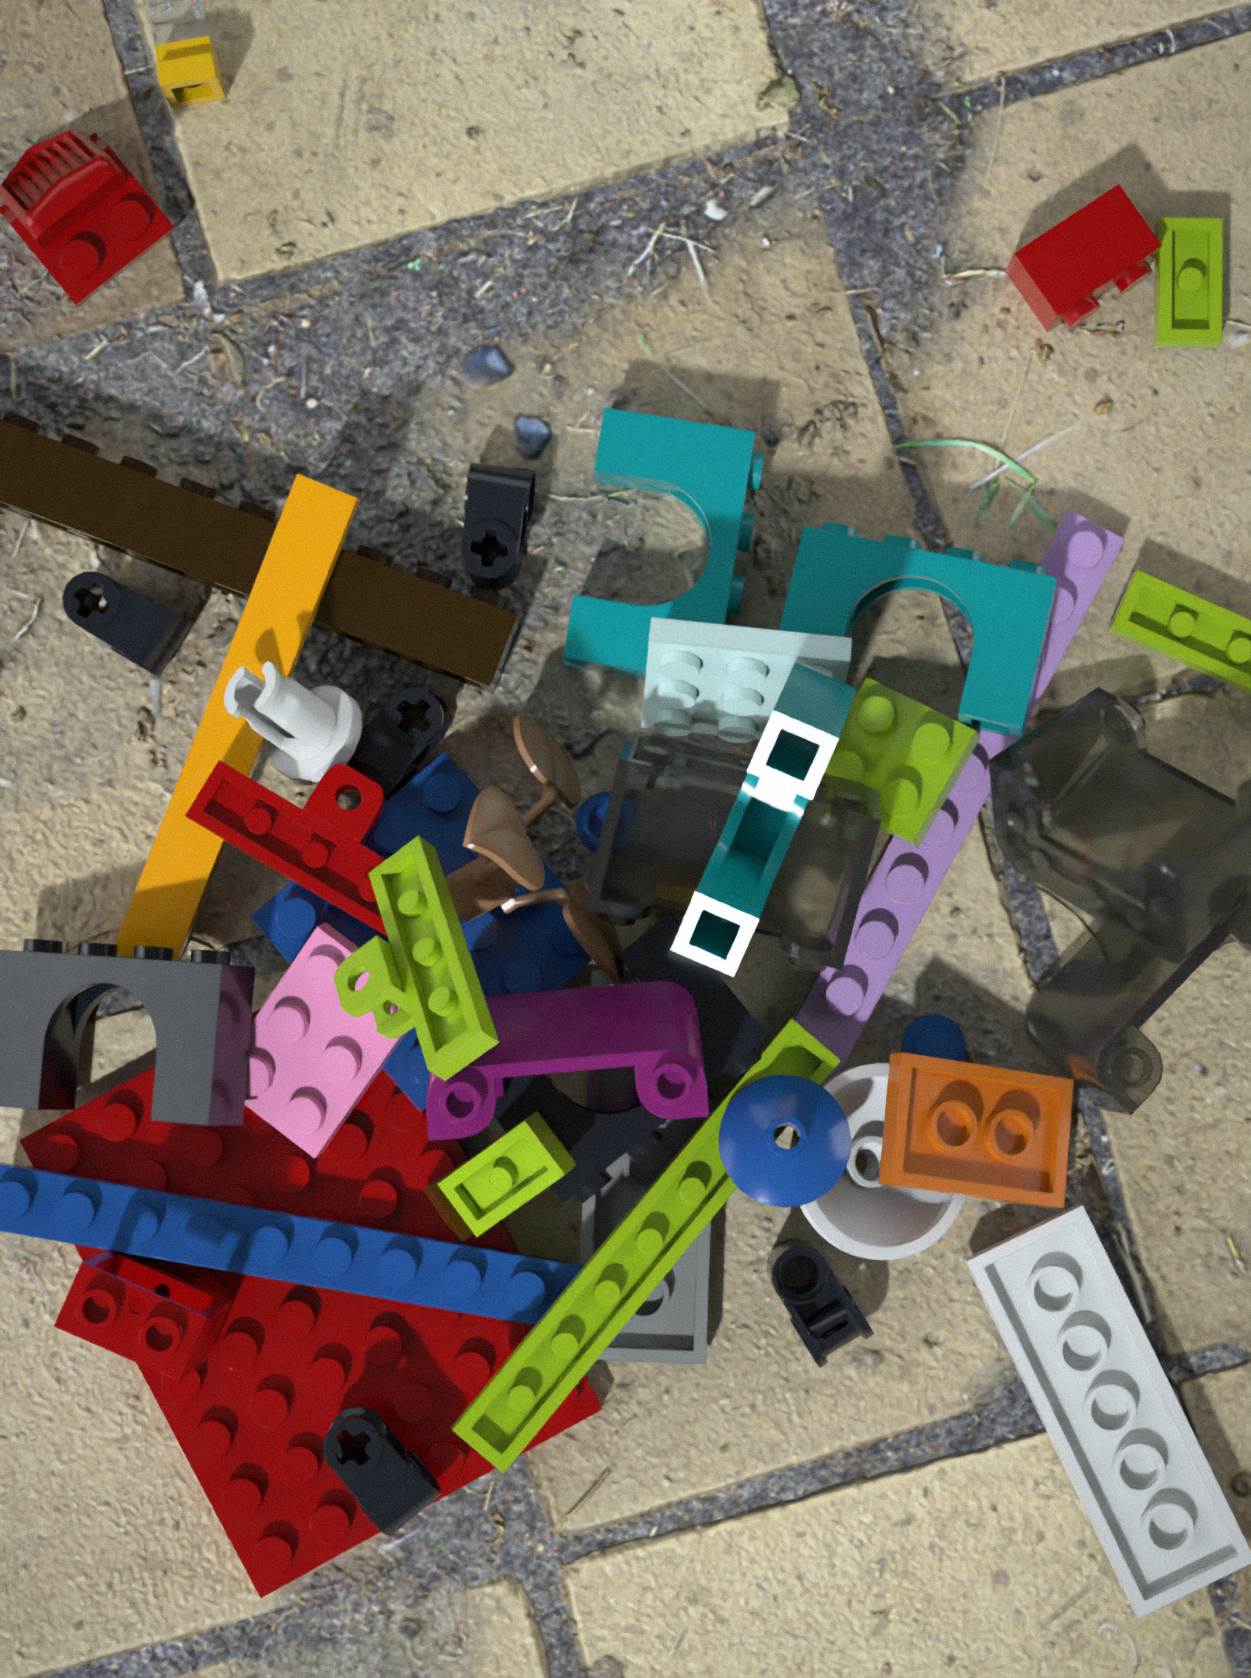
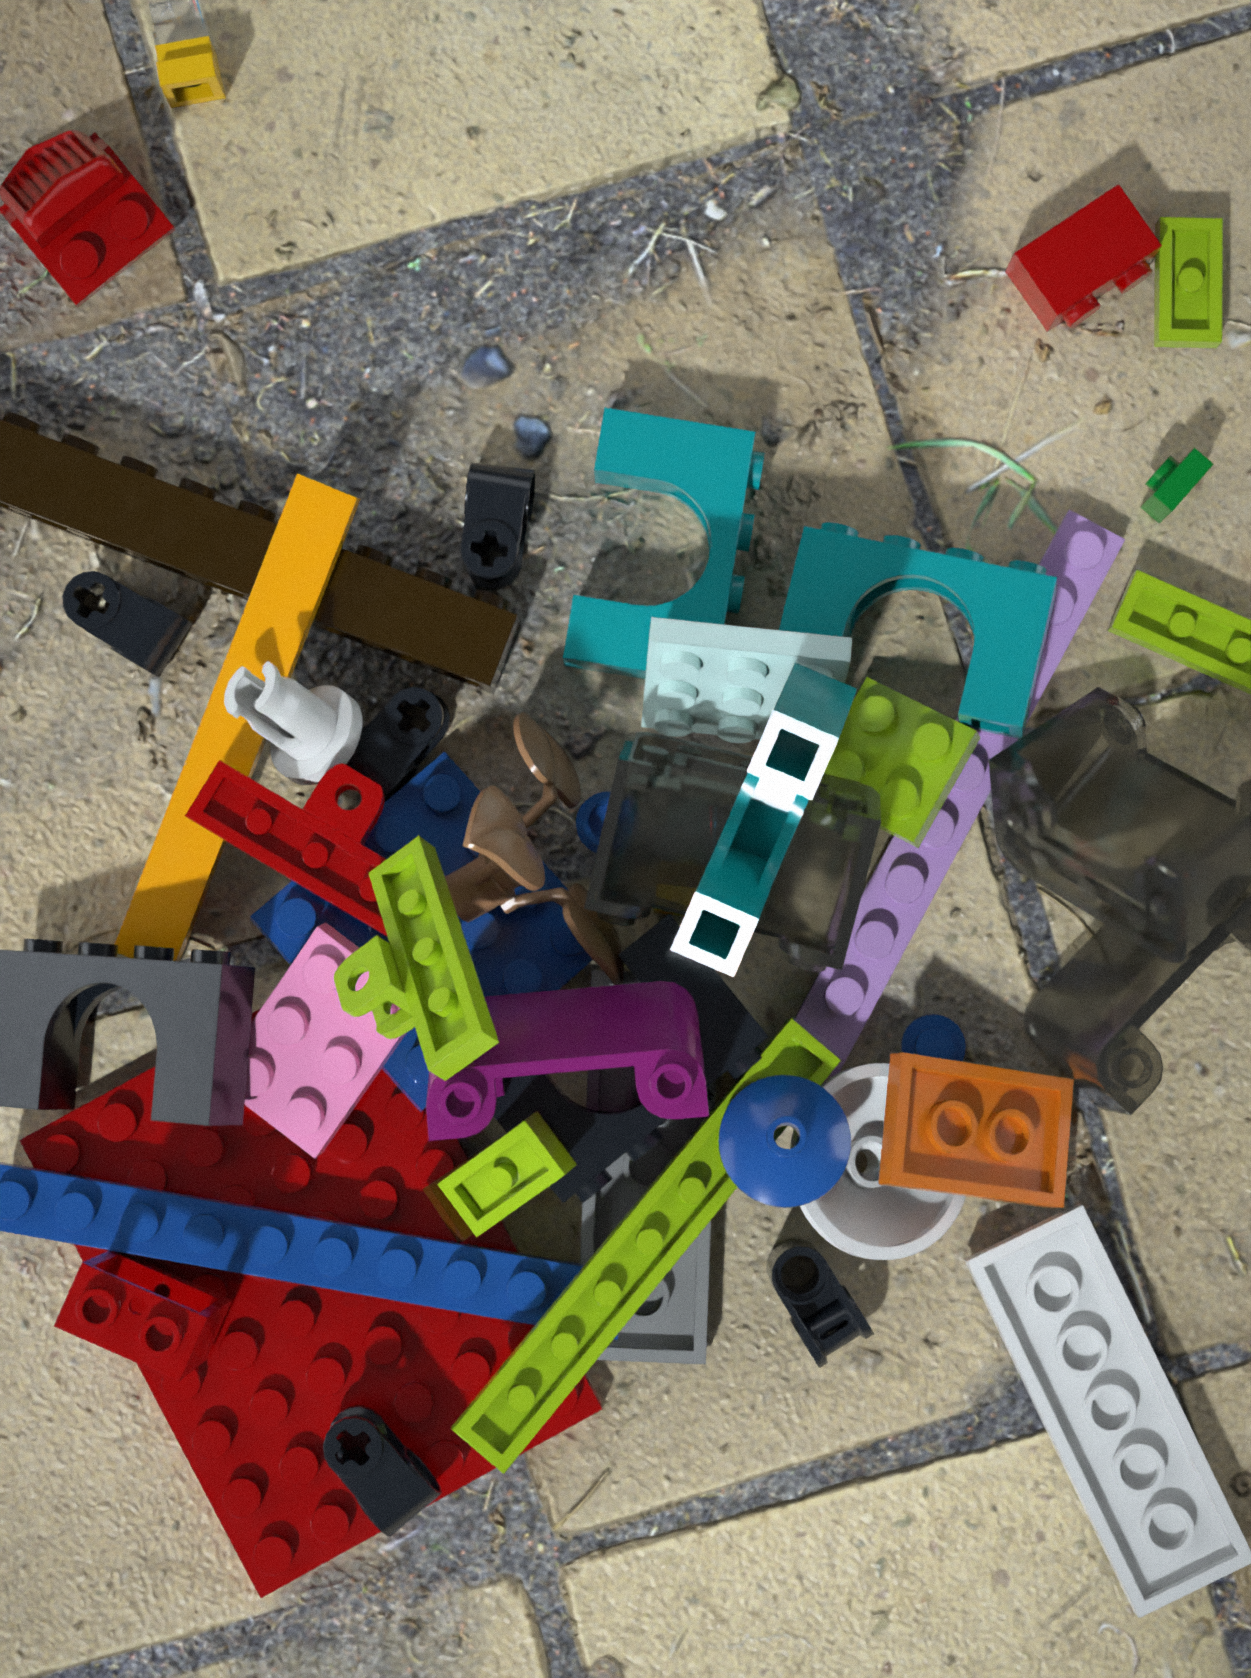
(1173, 482): none -> green plate

